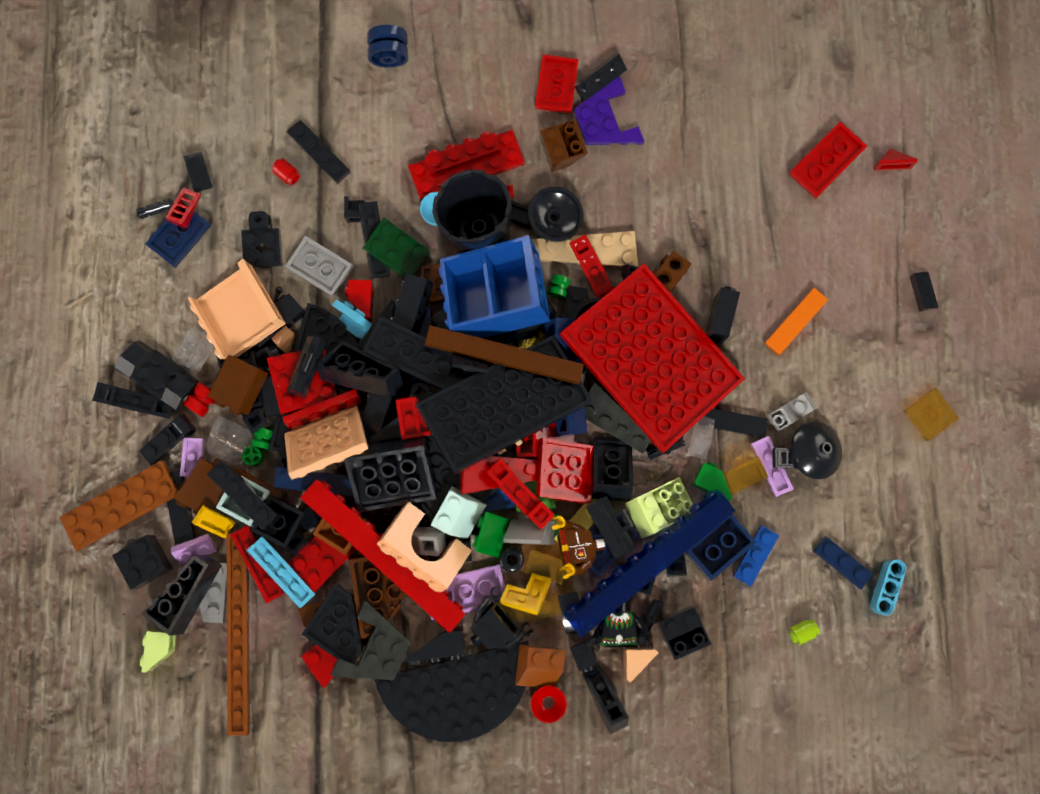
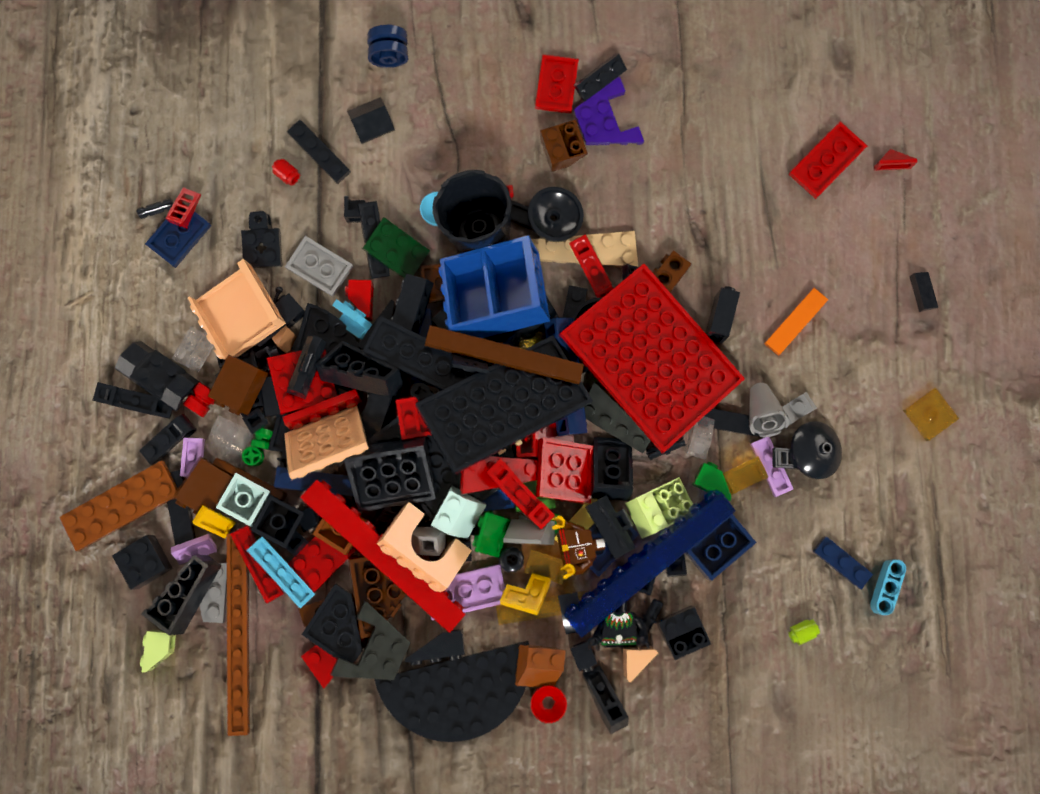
(197, 172): black slope -> none
(244, 495): black brick -> none
(371, 120): none -> black slope
(488, 153): red plate -> none
(495, 626): black torso -> none
(559, 286): green wheel -> none
(756, 556): blue plate -> none
(765, 412): none -> light grey cone

